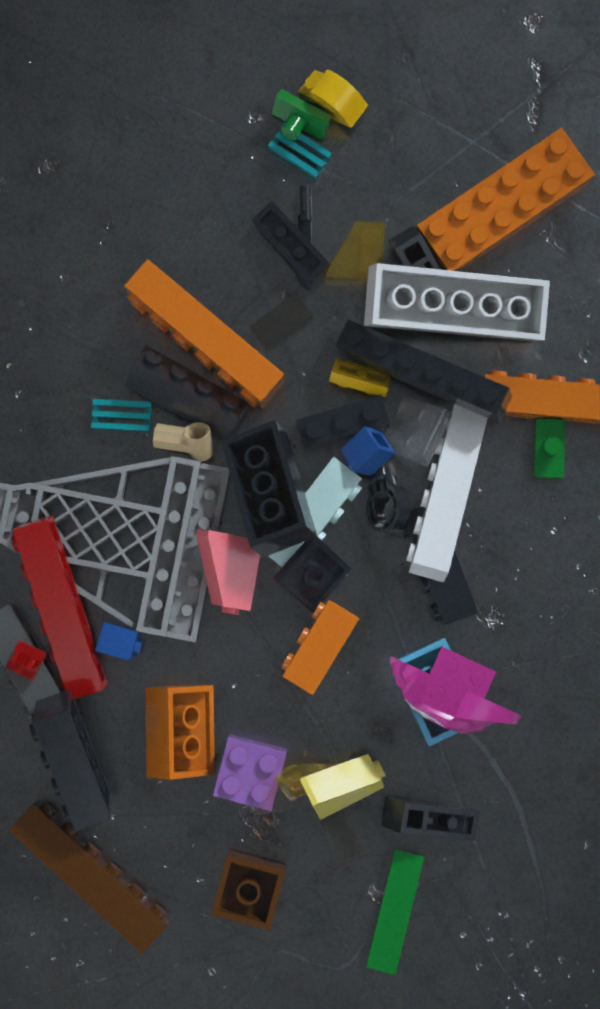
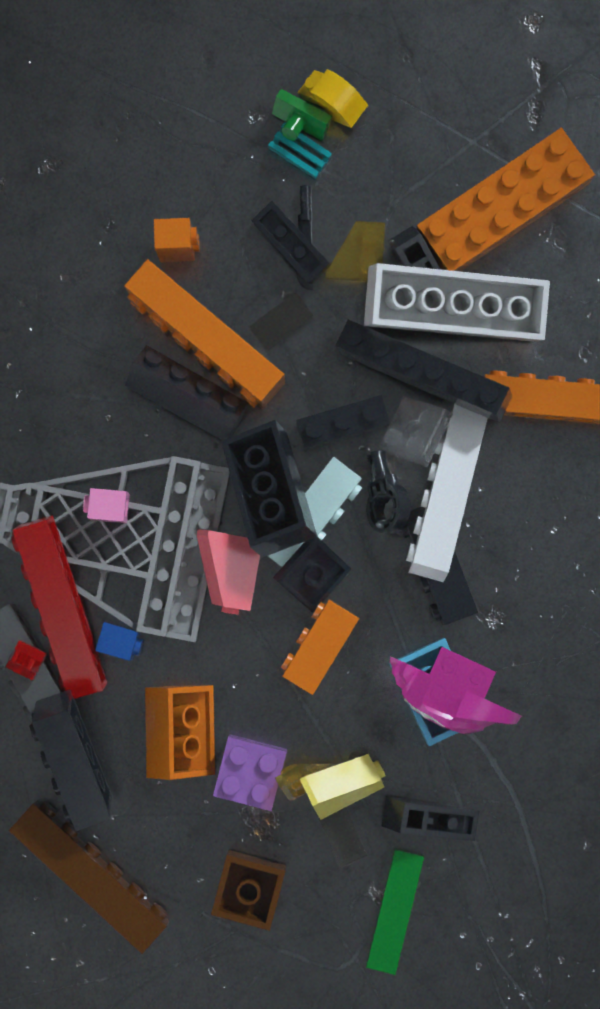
(96, 413): teal tile -> none
(107, 505): none -> bright pink brick
(175, 240): none -> orange brick
(193, 440): tan piece -> none
(359, 377): yellow plate -> none
(367, 451): blue brick -> none
(549, 448): green tile -> none

